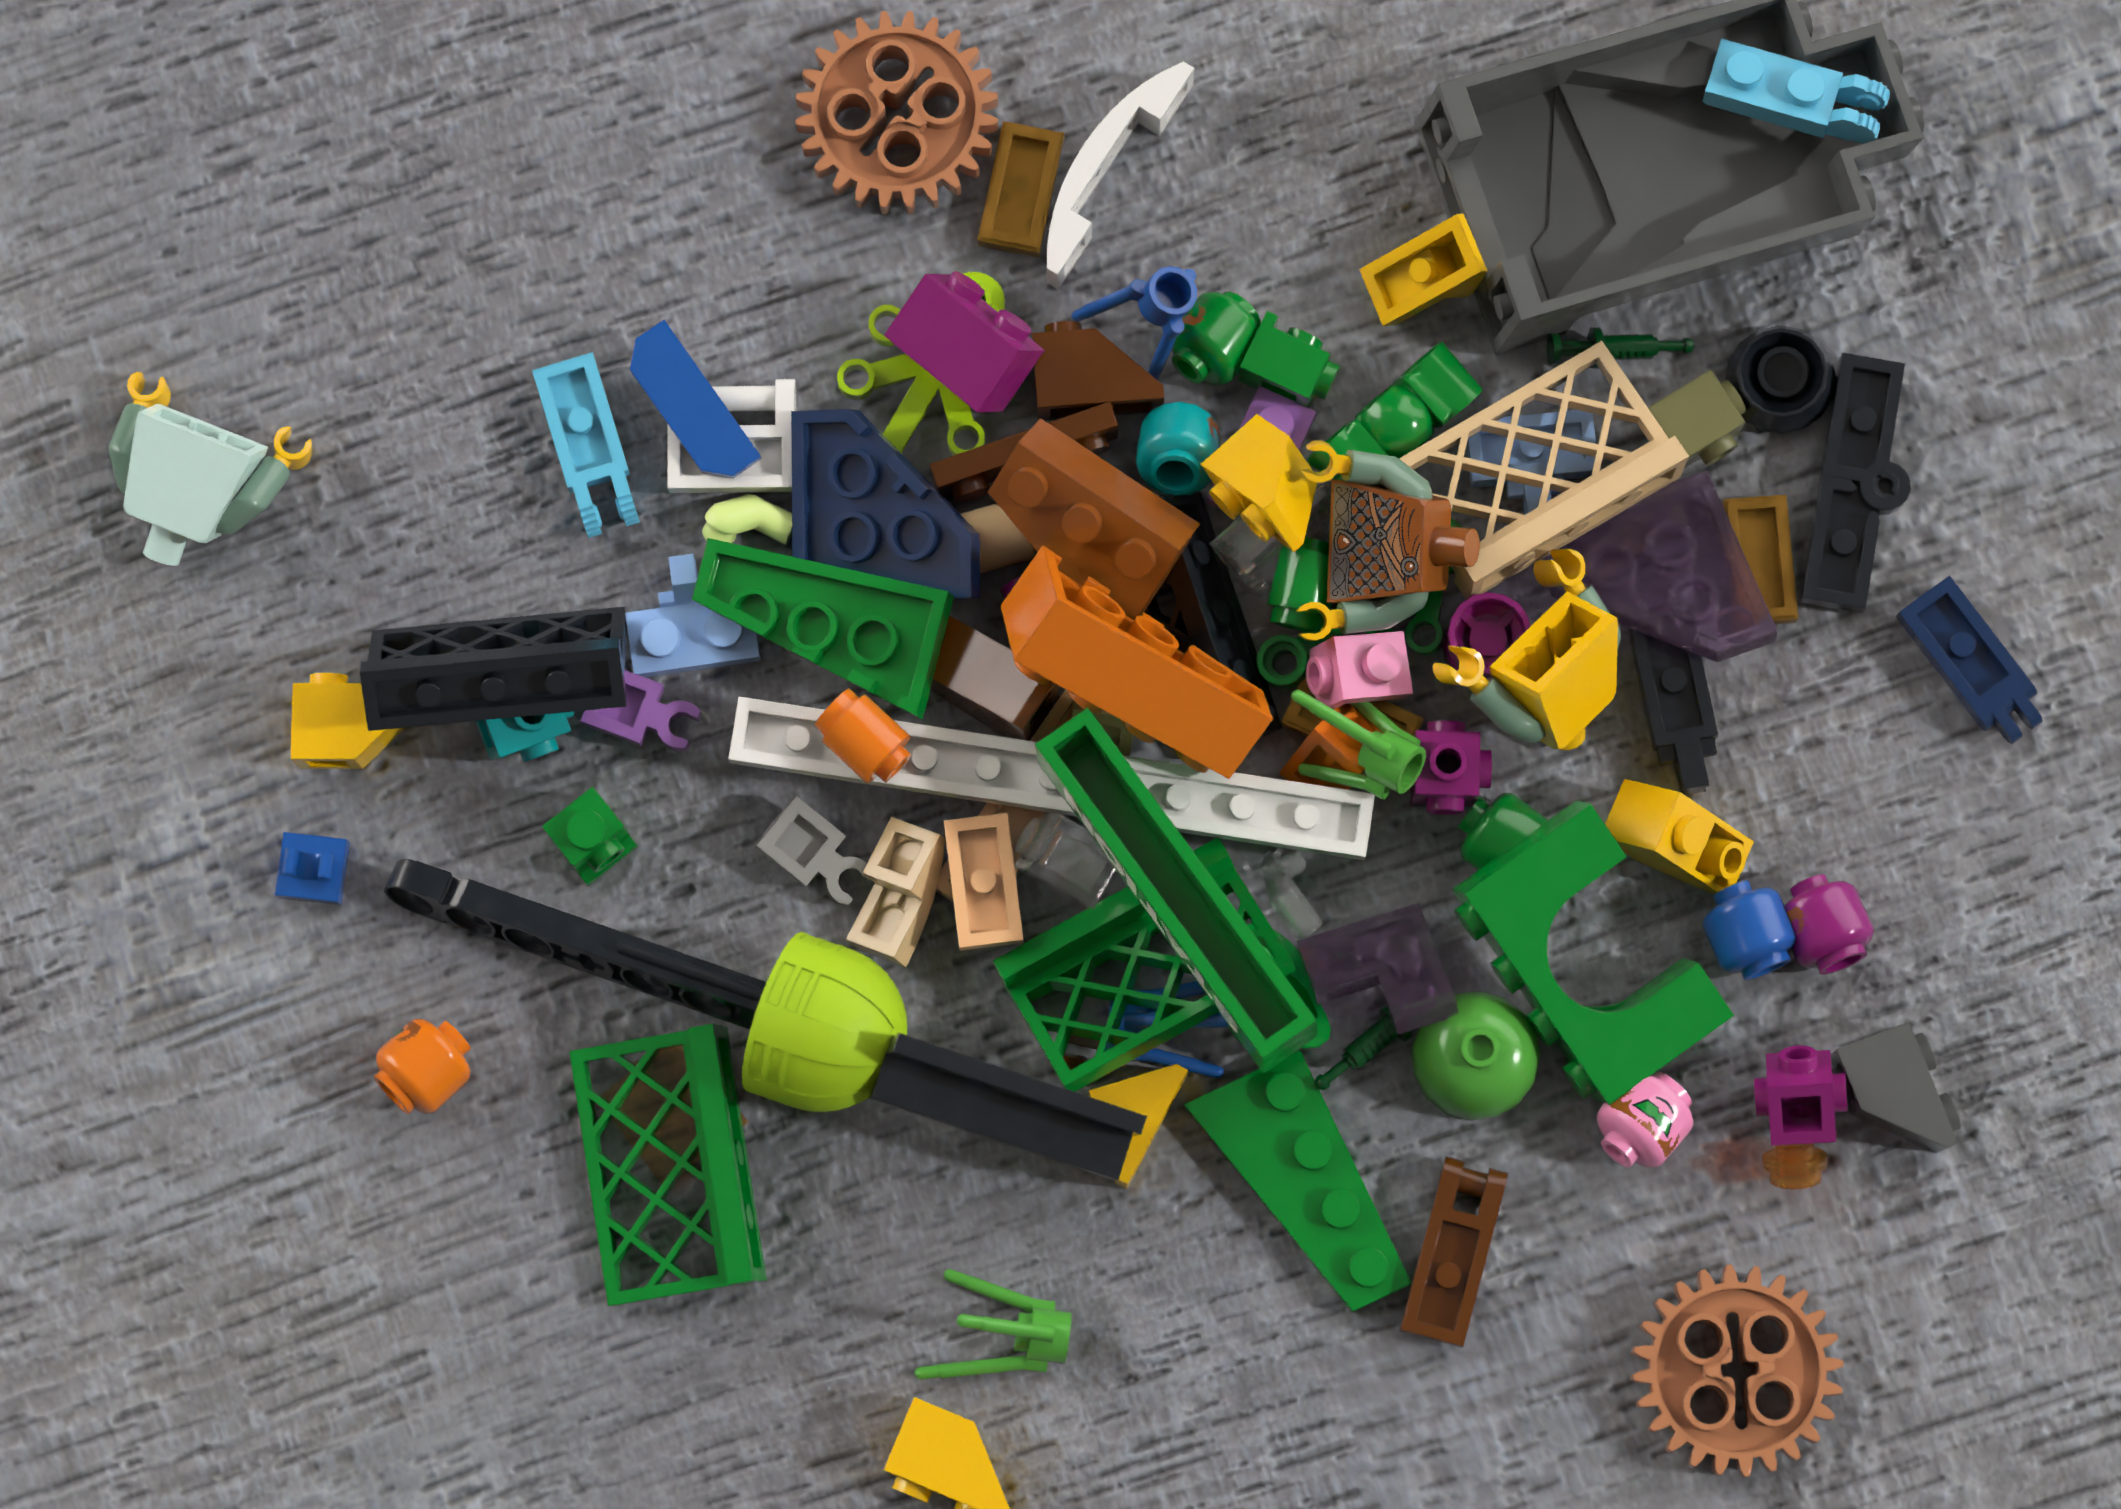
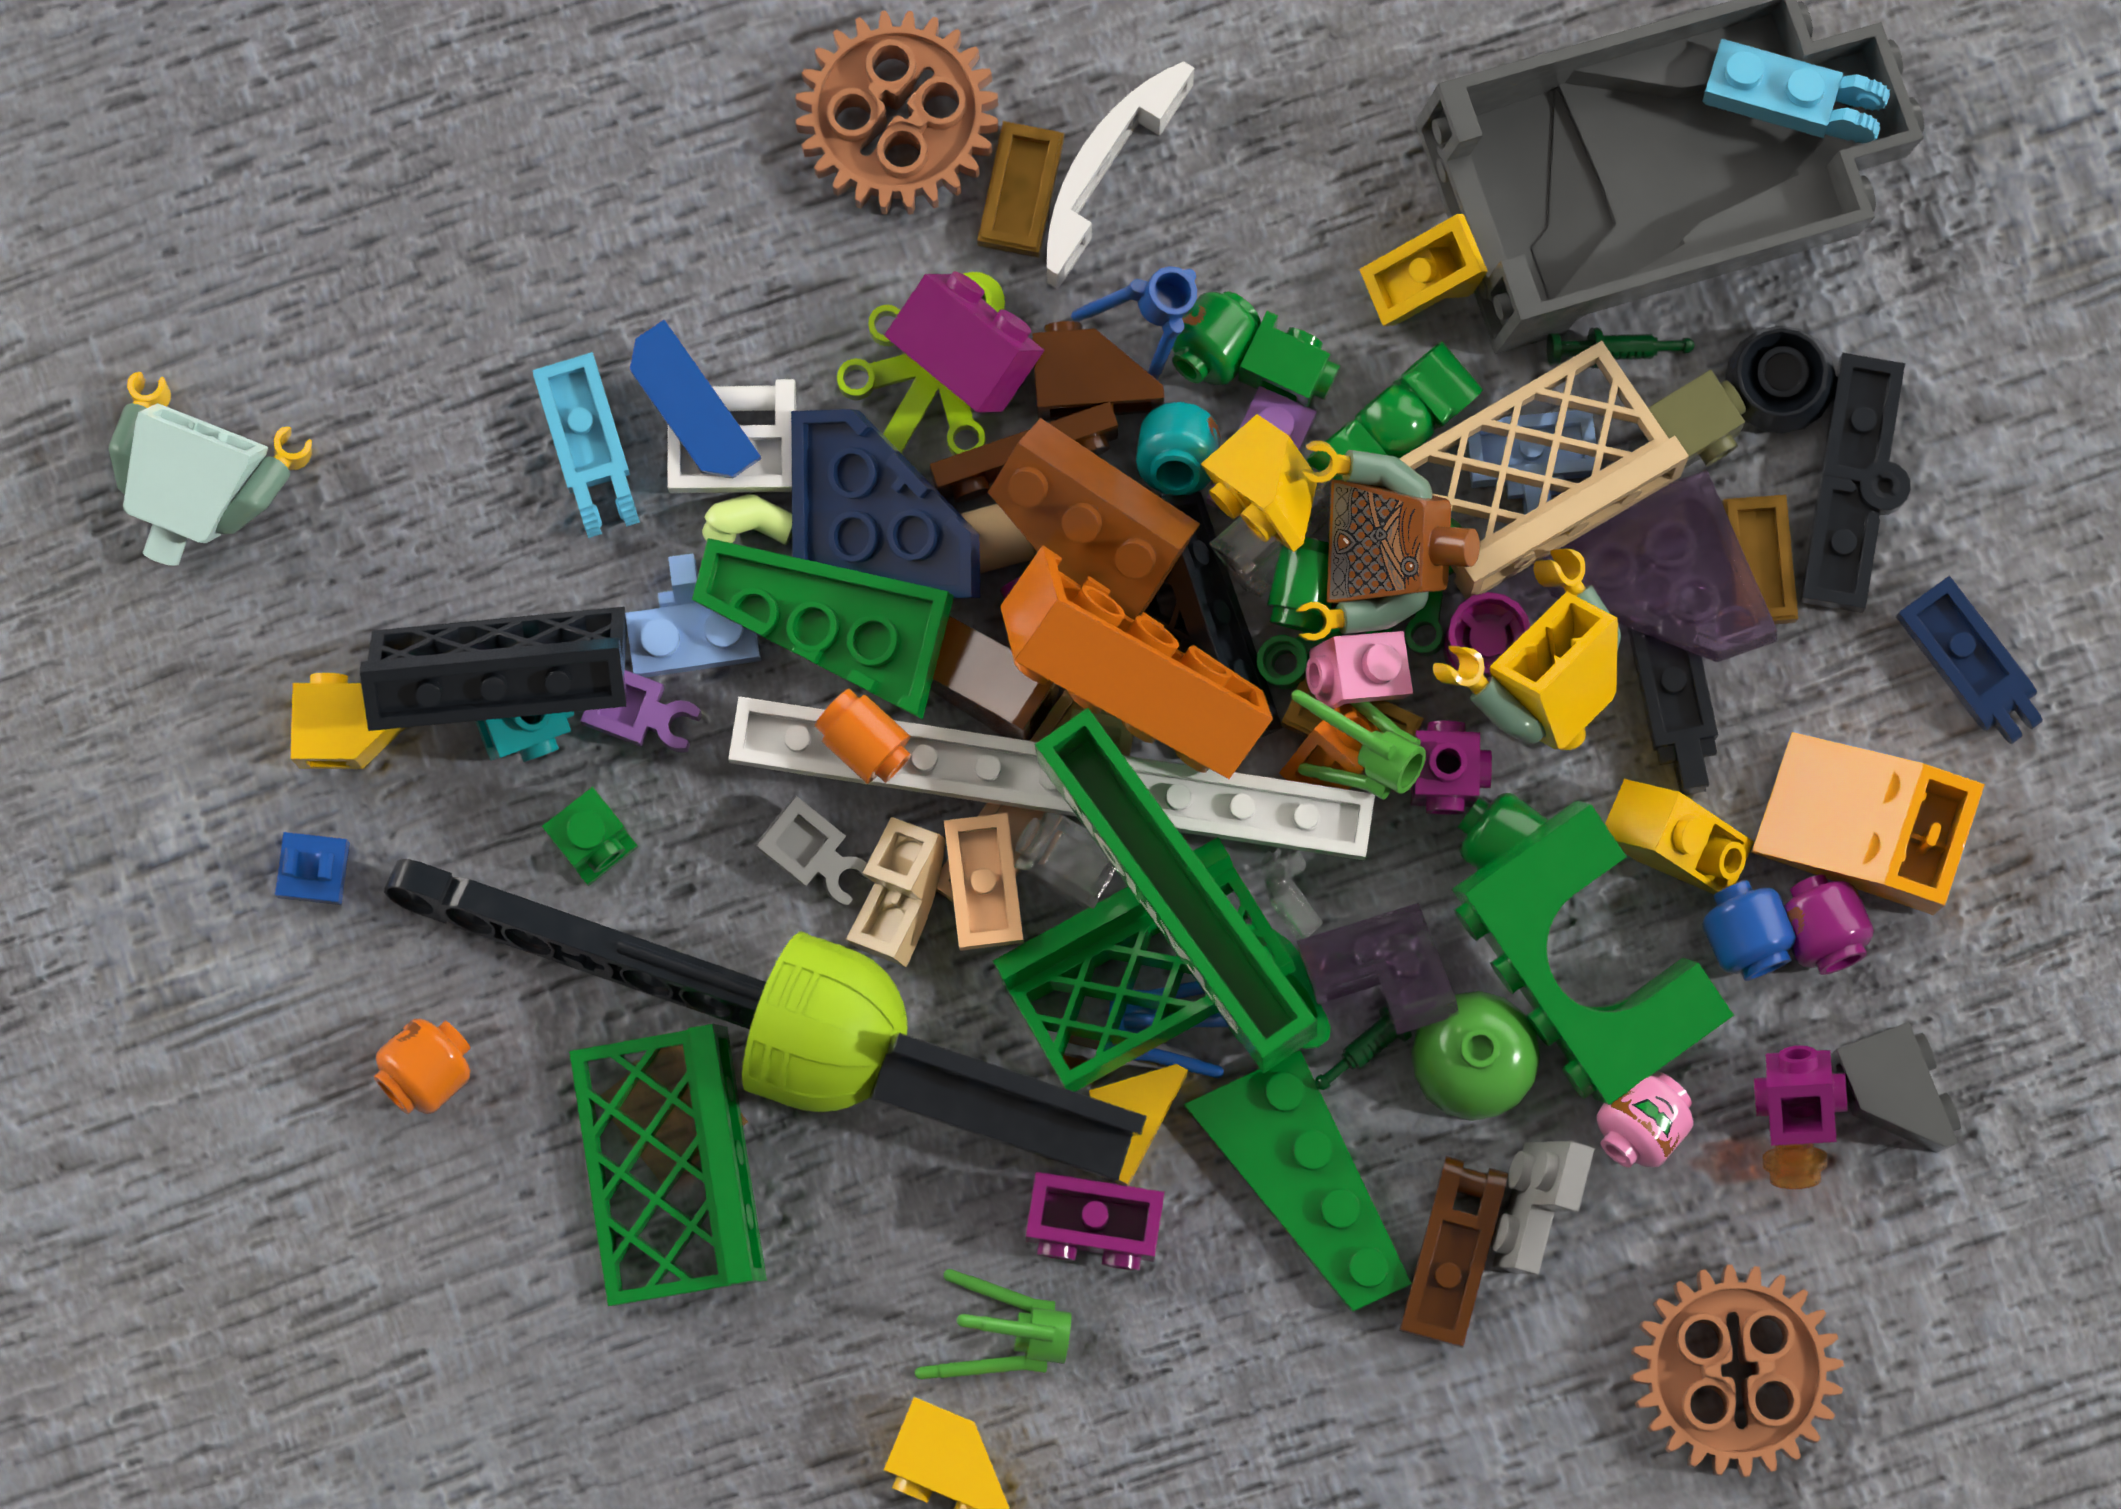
(1094, 1218): none -> magenta brick
(1542, 1181): none -> light grey plate
(1869, 820): none -> light orange slope

